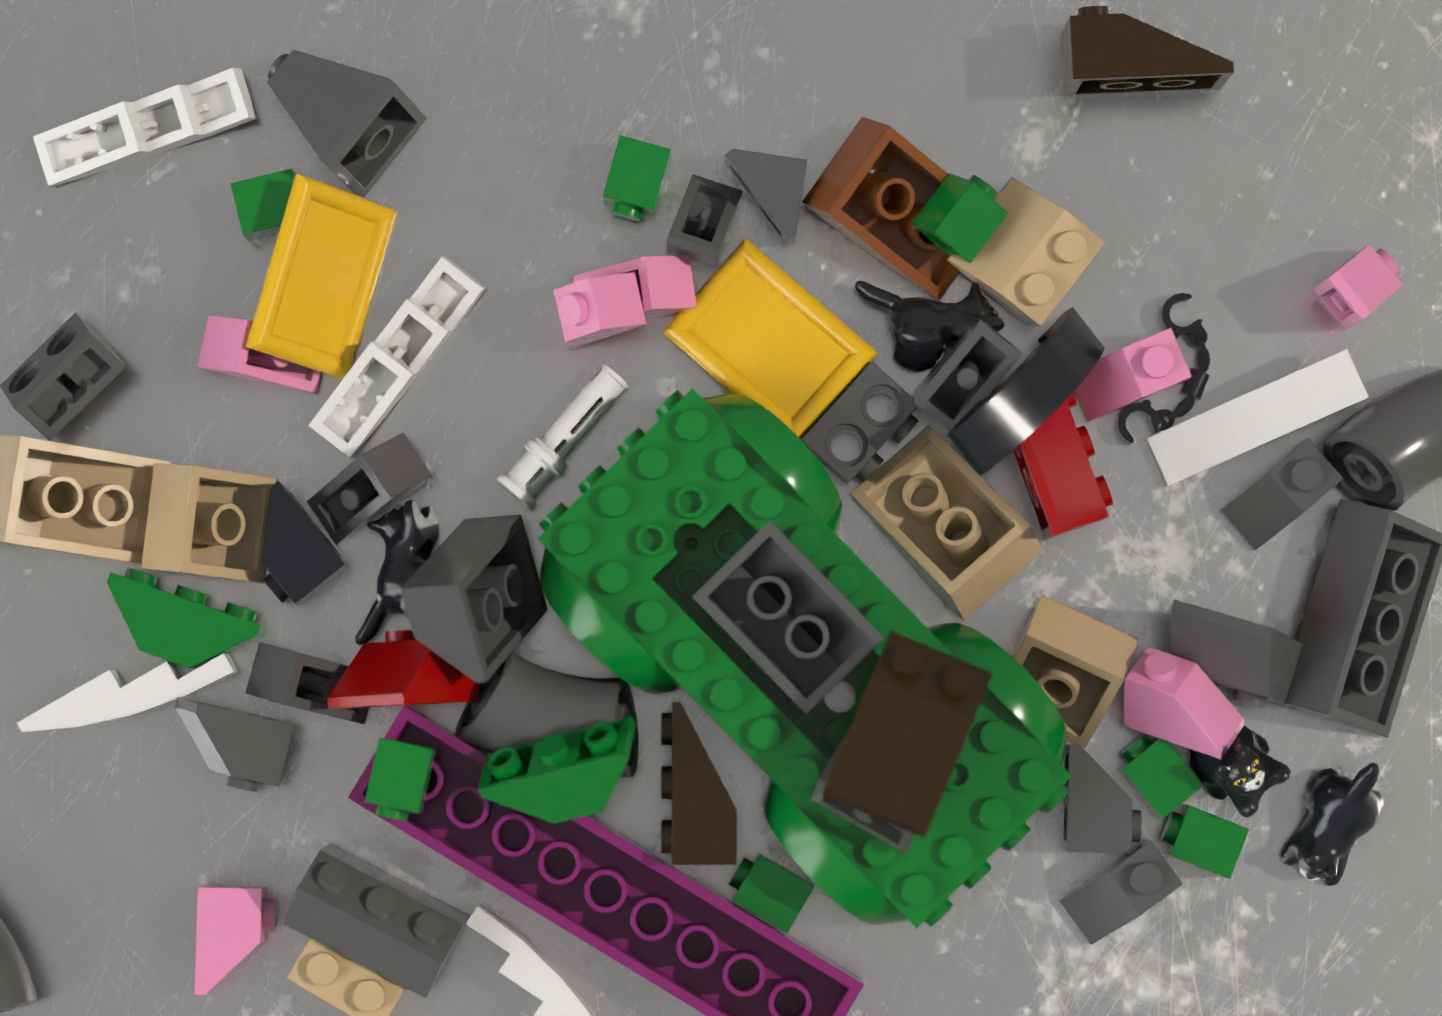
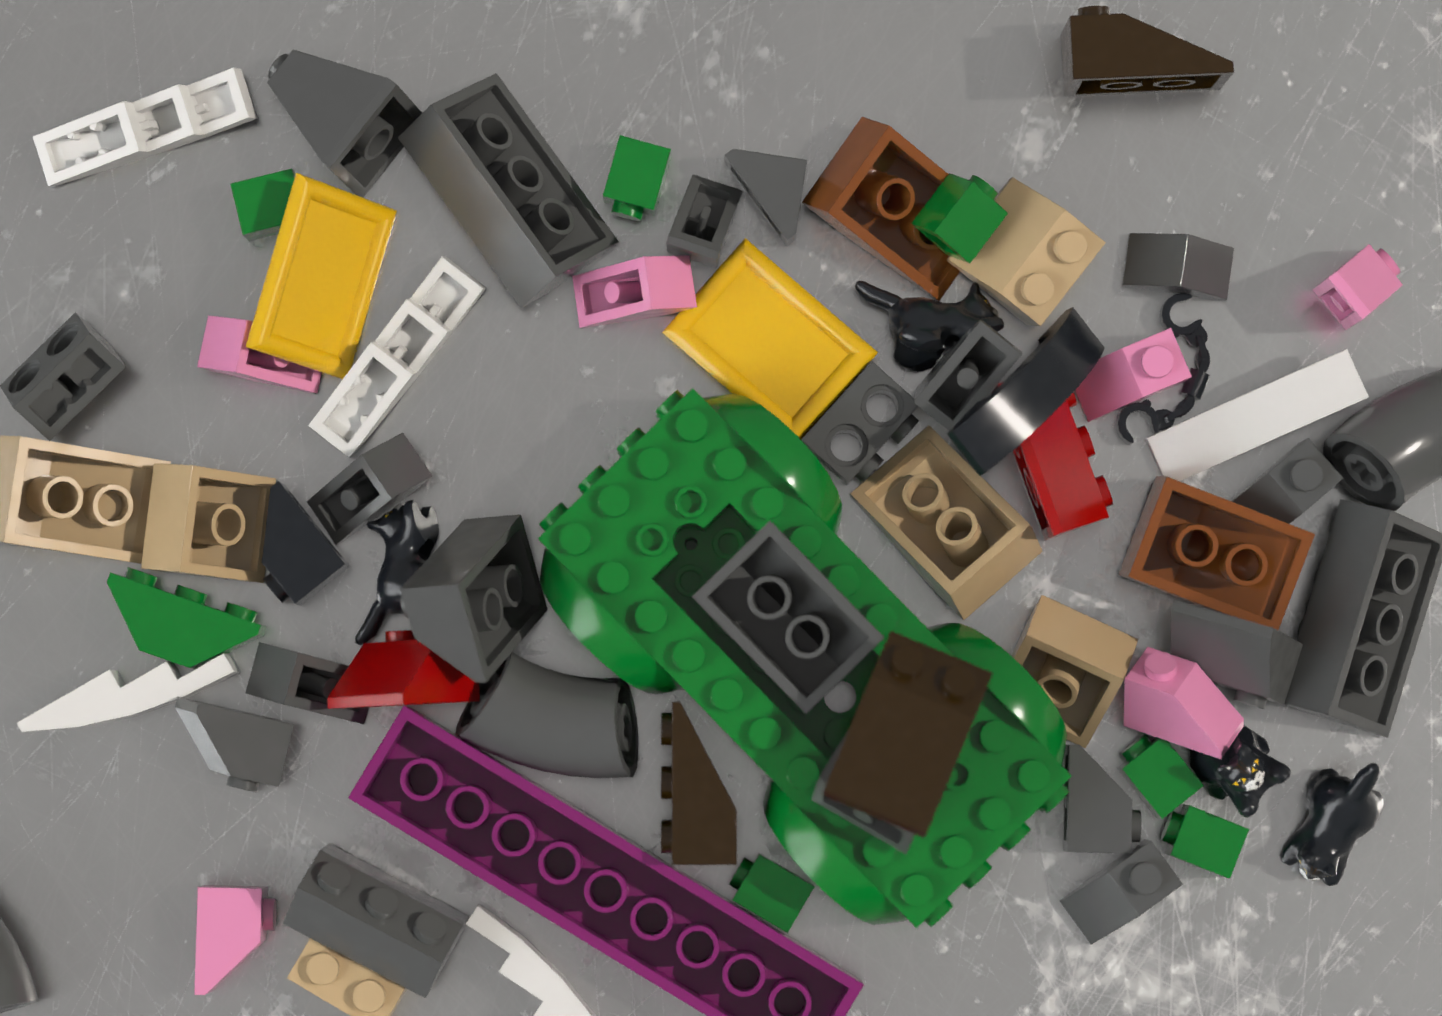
(399, 778): green brick -> none
(507, 189): none -> dark grey slope
(547, 455): white pin -> none
(560, 774): green slope -> none
(599, 308): bright pink slope -> none
(1178, 265): none -> dark grey slope
(1216, 553): none -> dark orange slope

